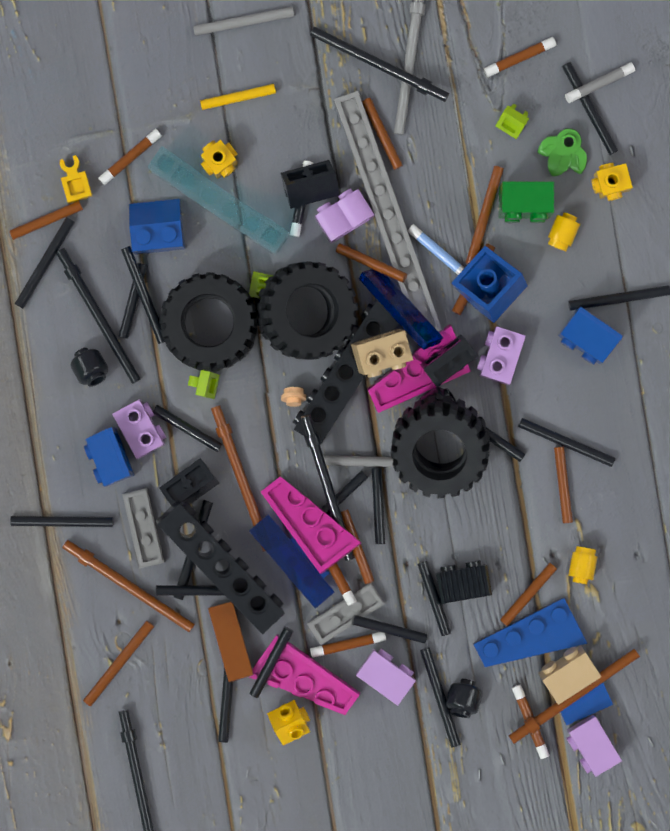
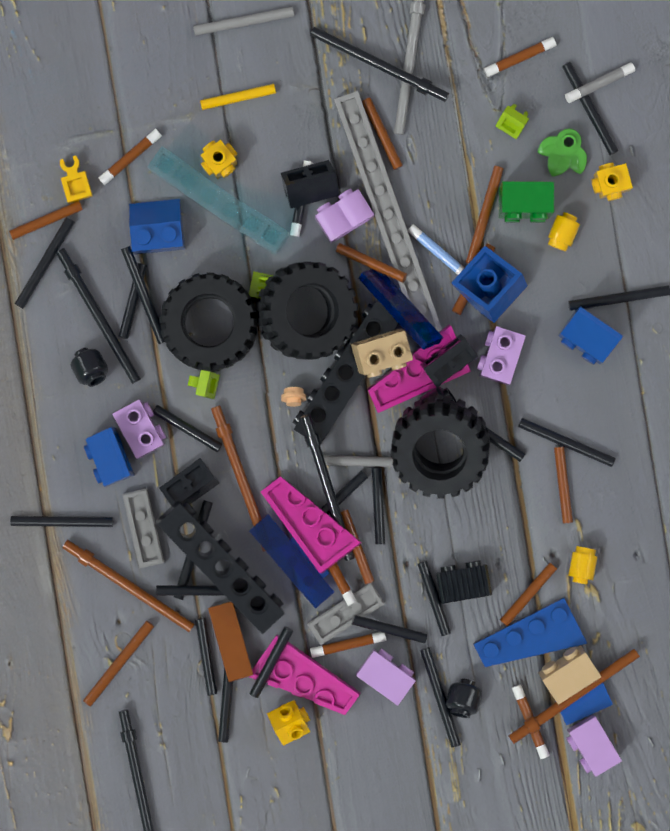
(206, 656): none -> black bar

